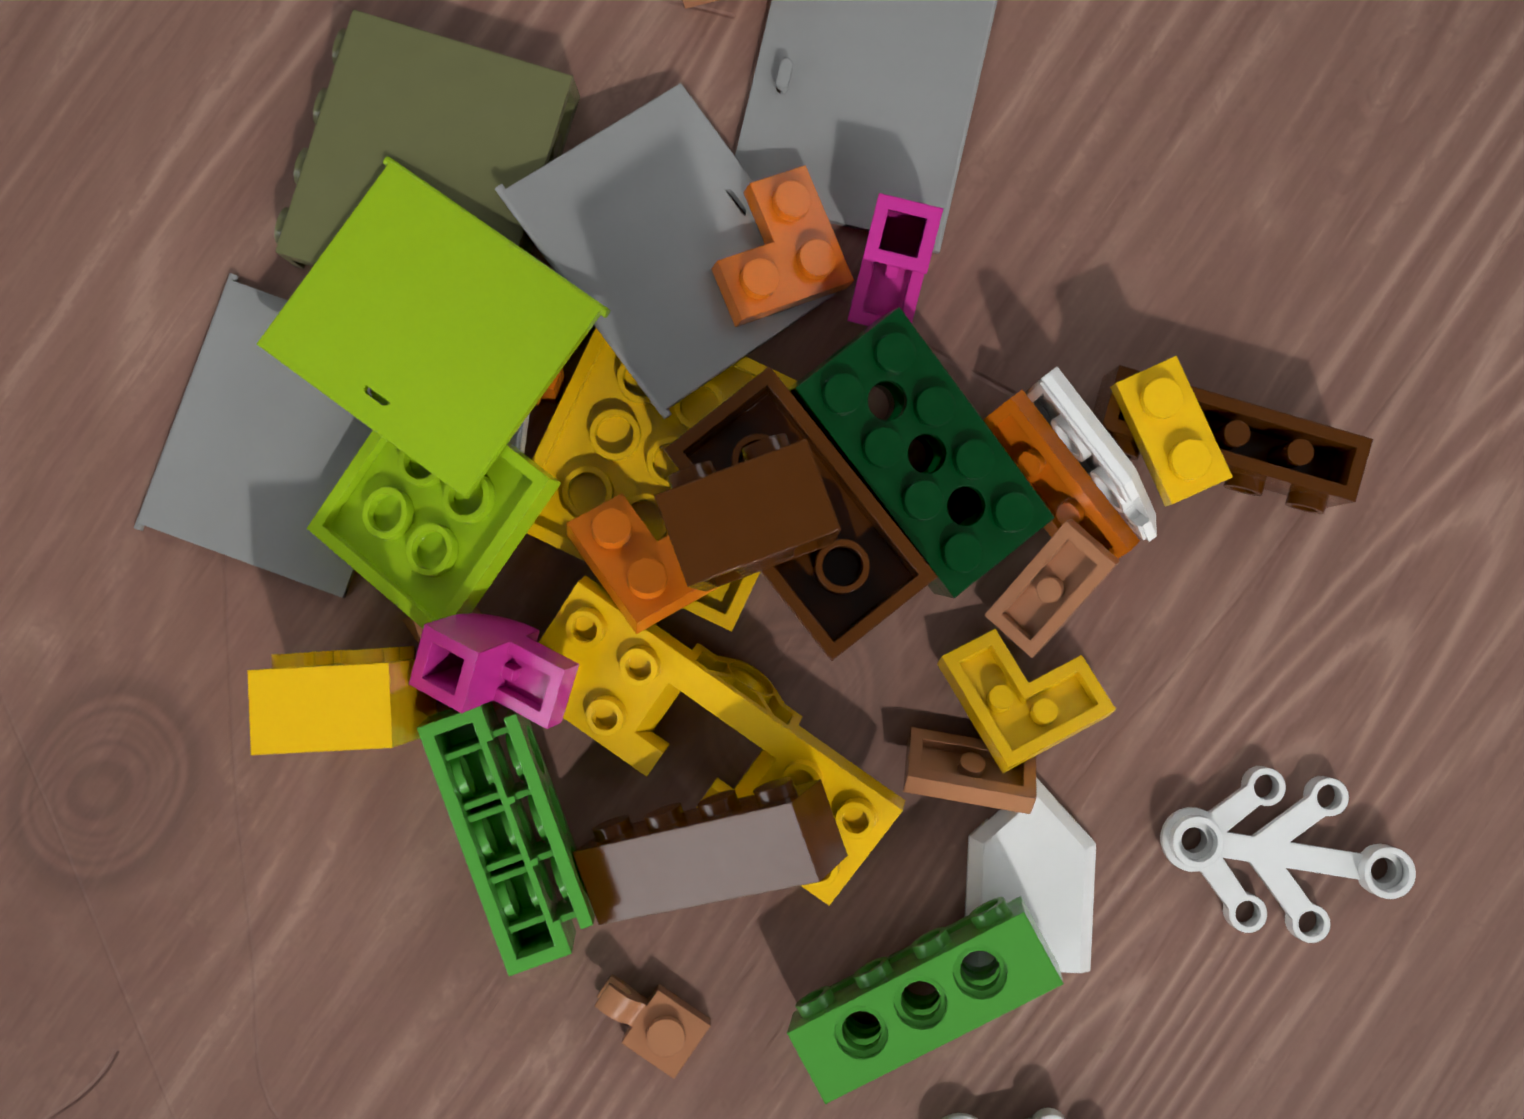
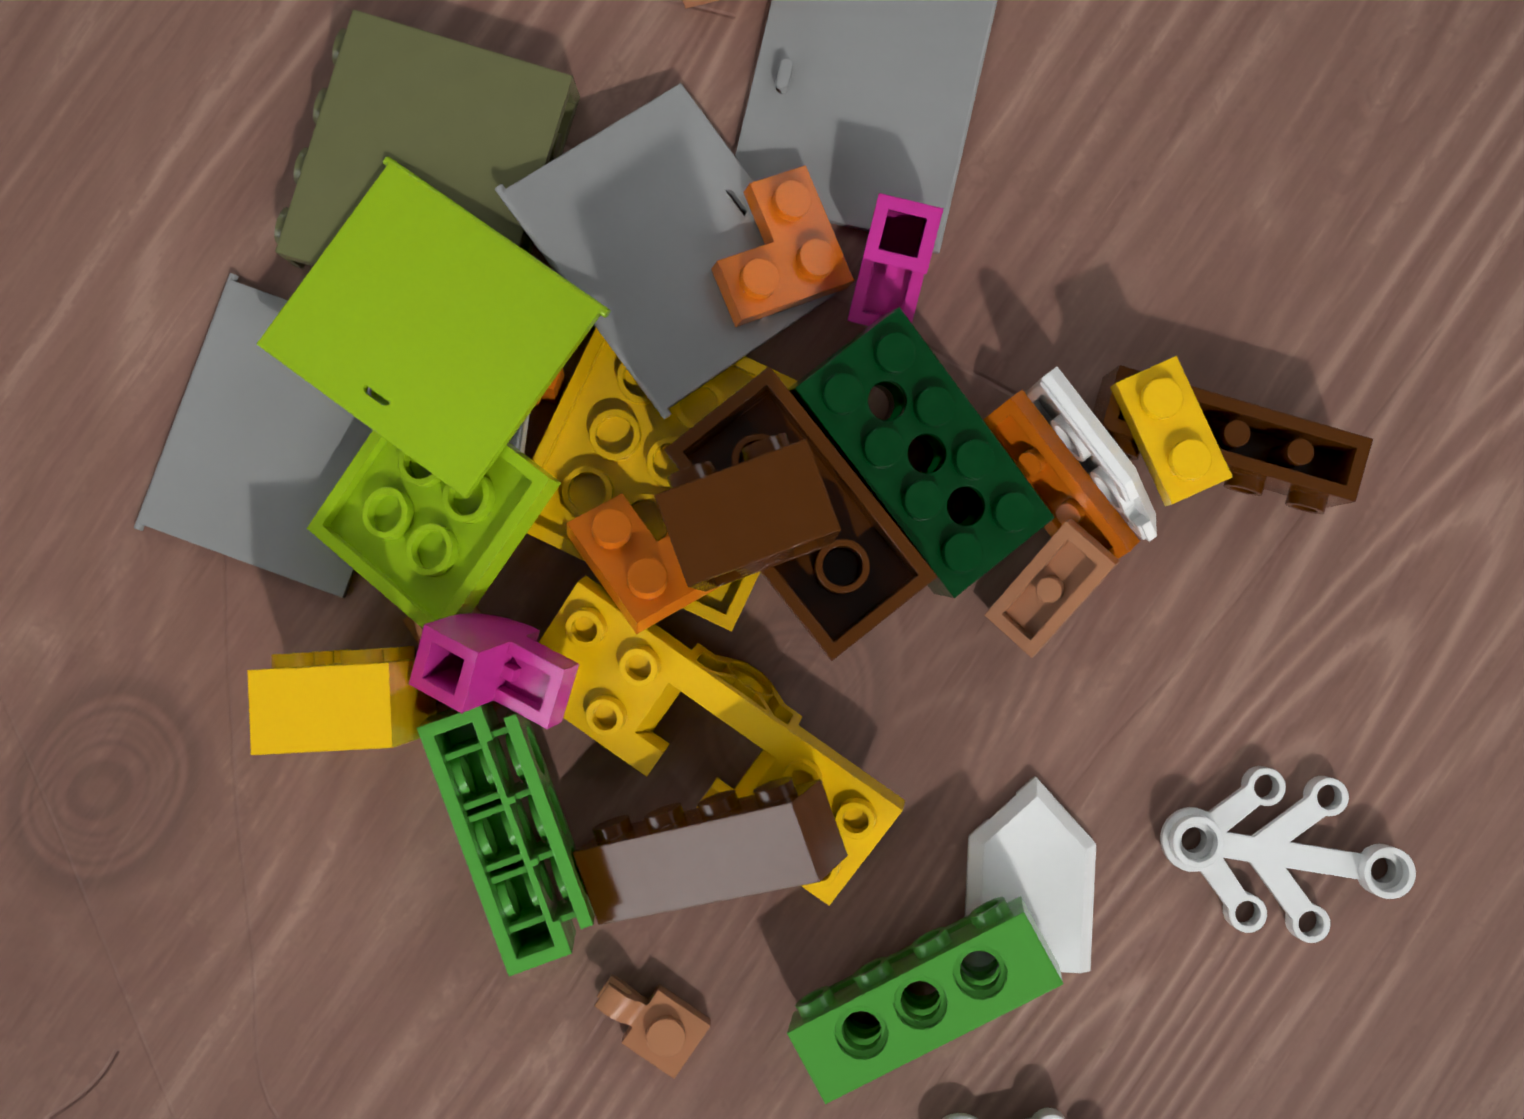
(965, 772): nougat plate -> none
(1017, 715): yellow plate -> none

